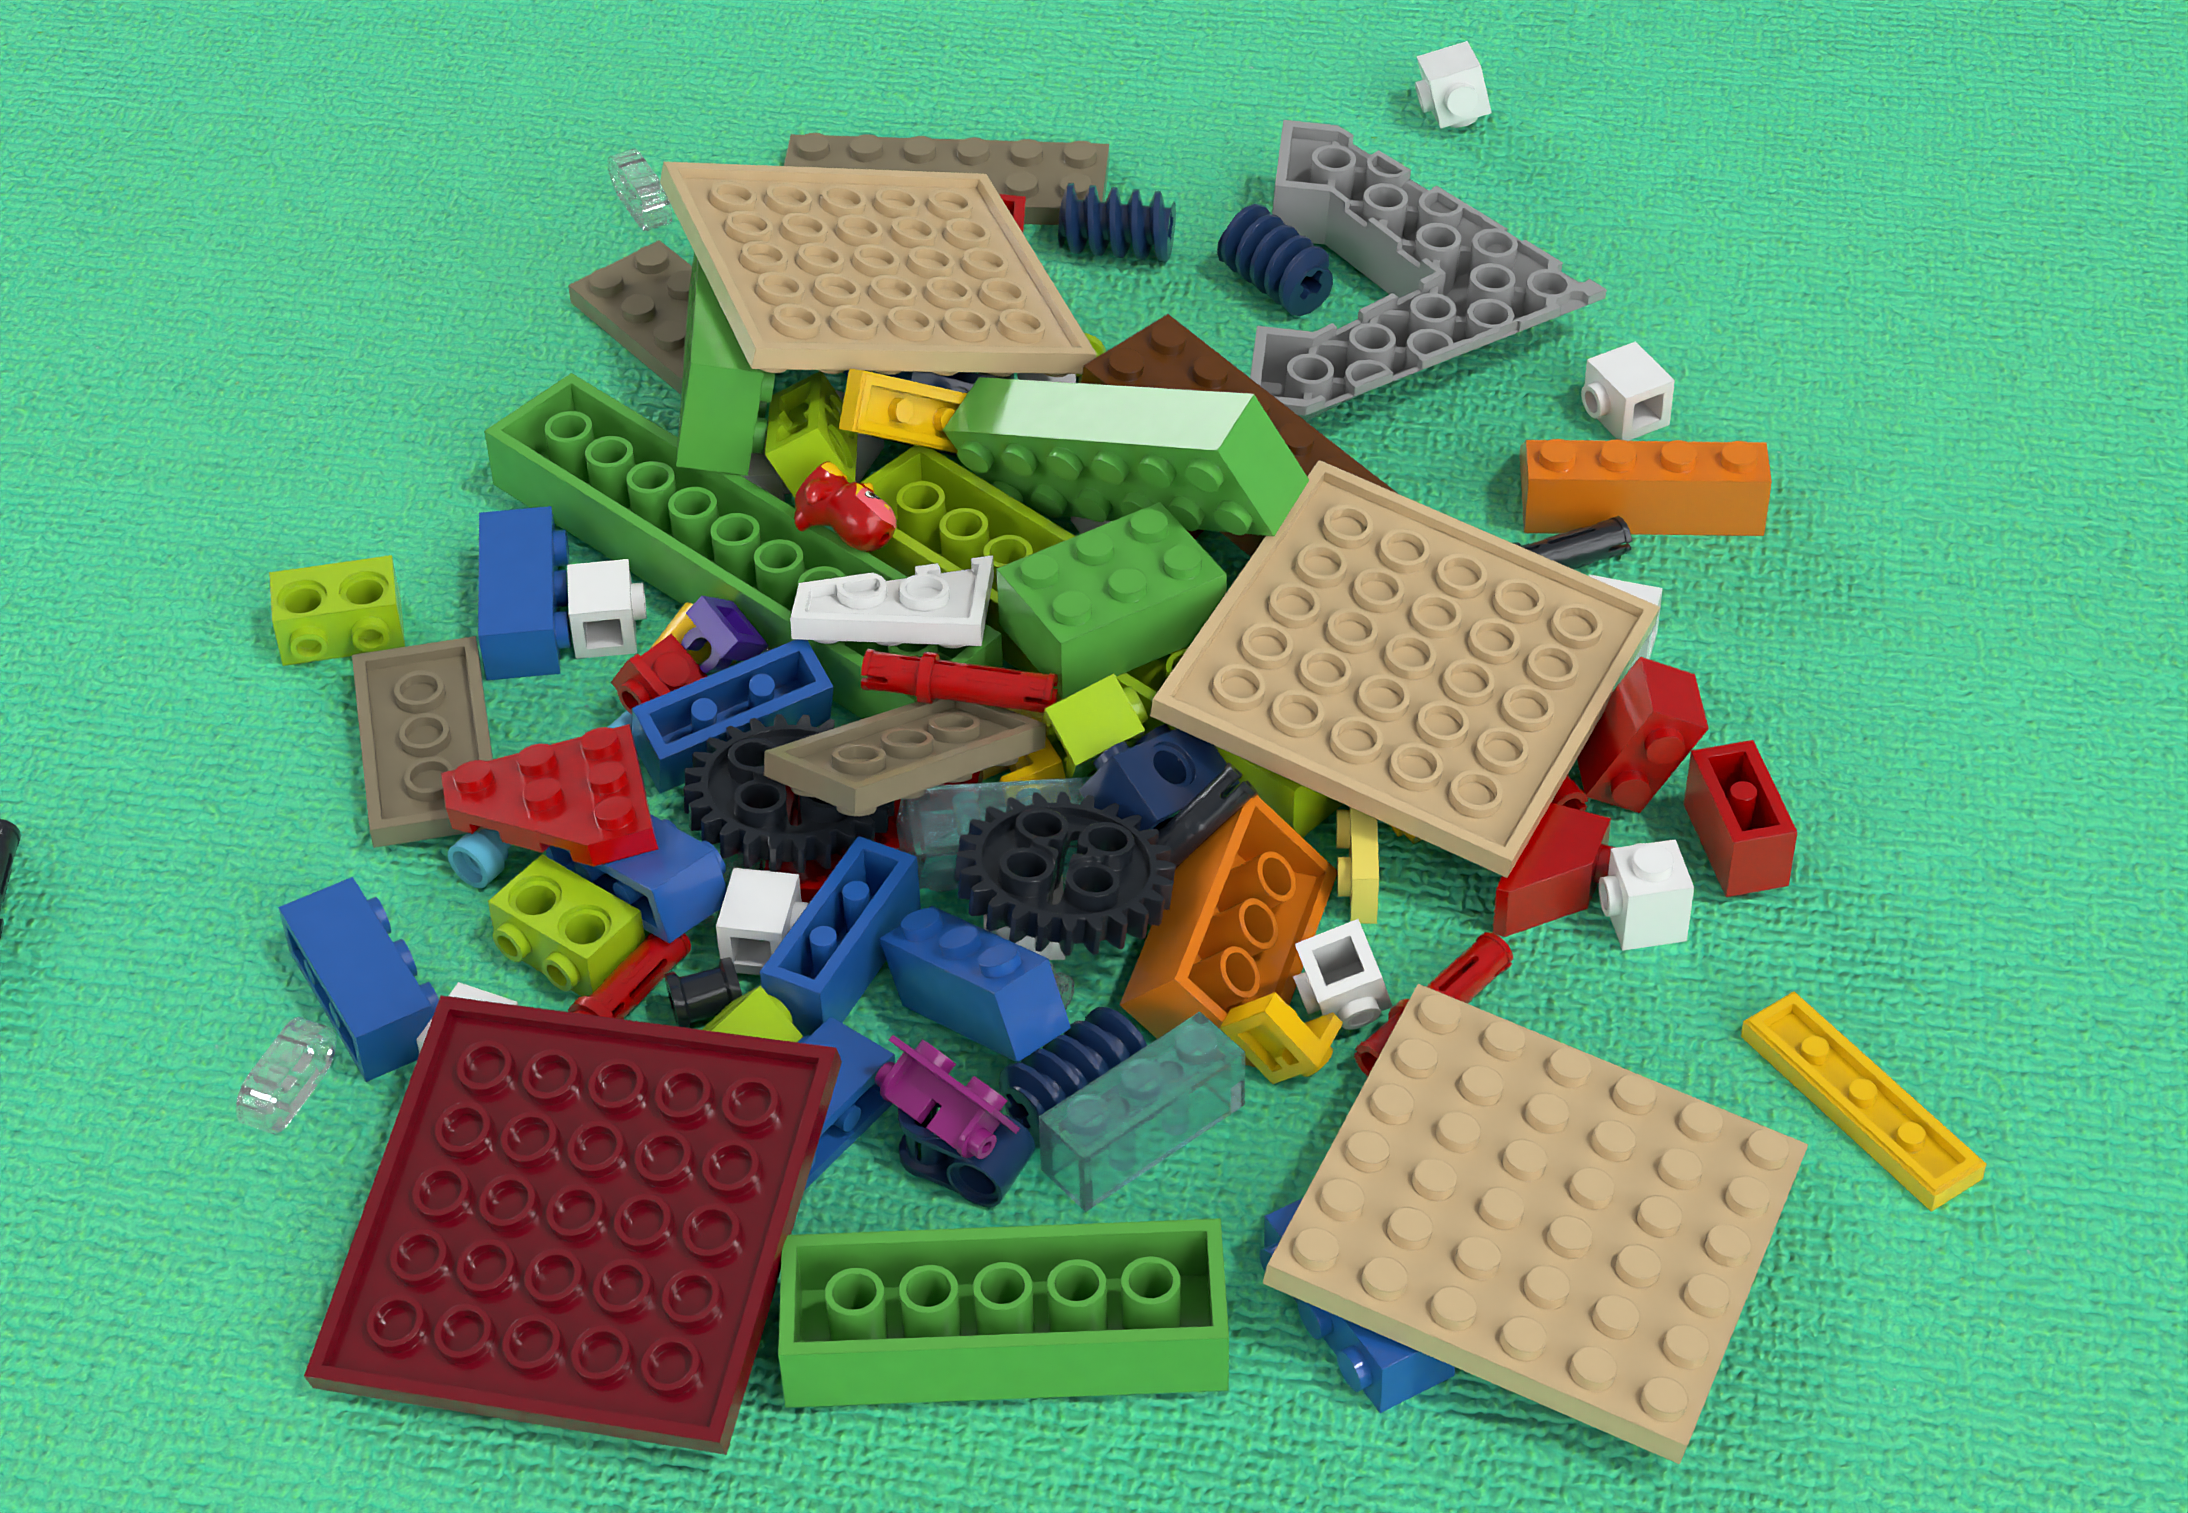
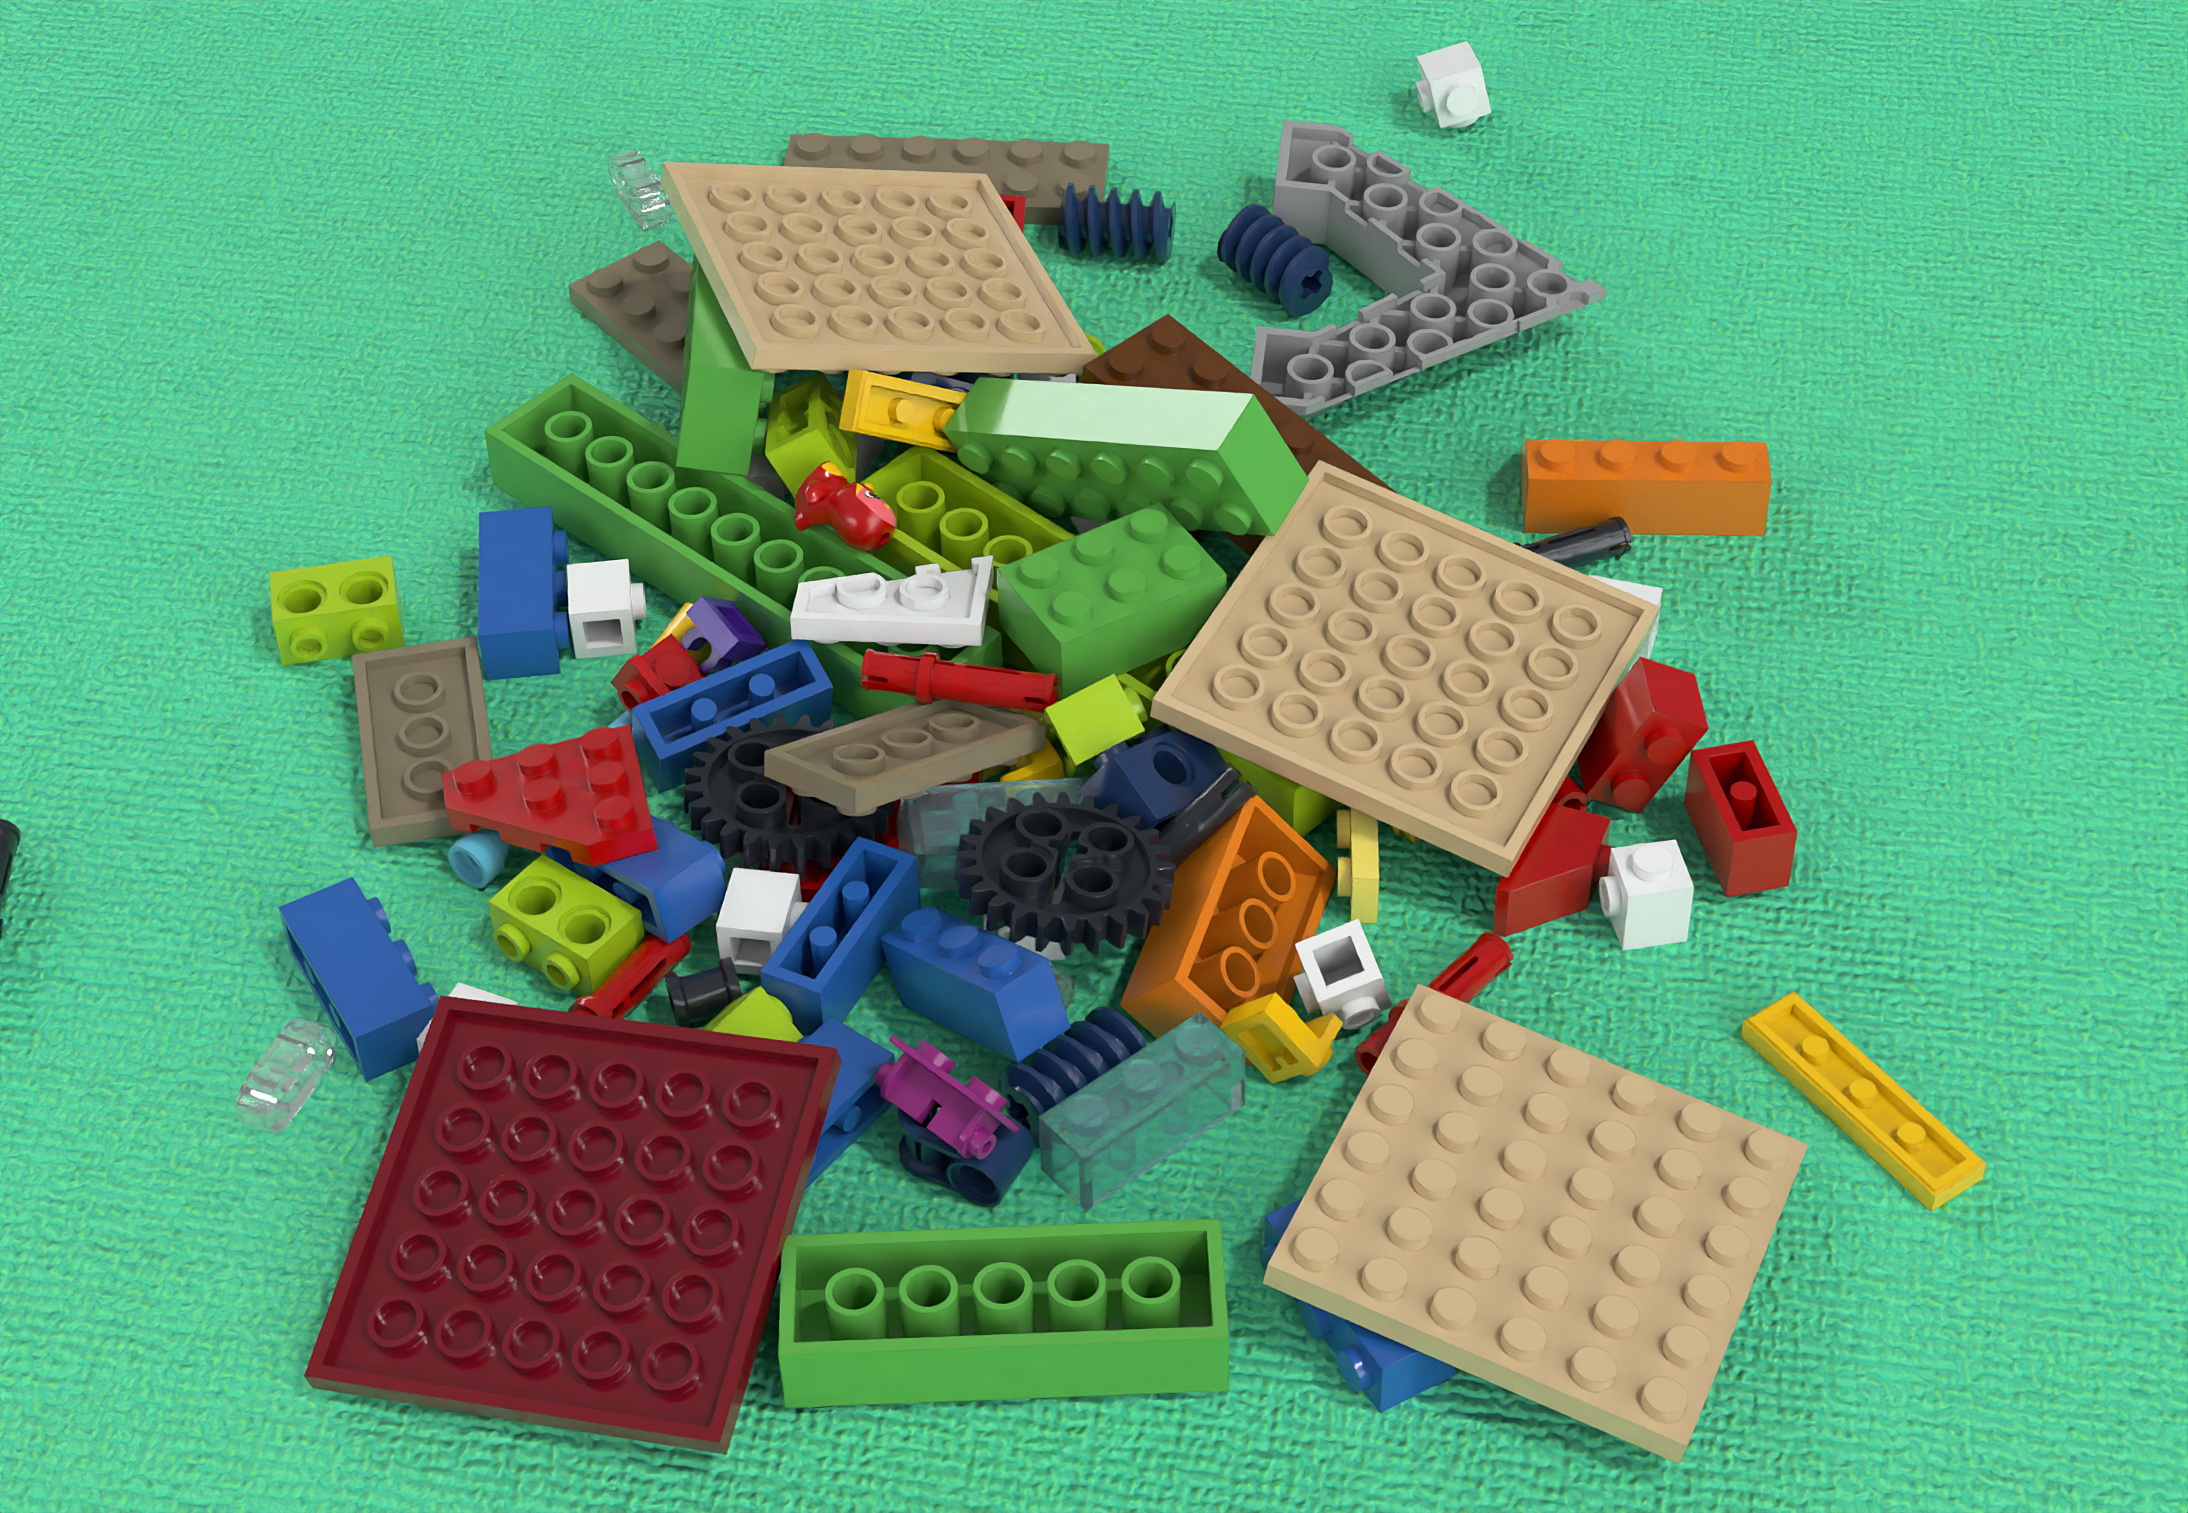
(1628, 392): white brick -> none

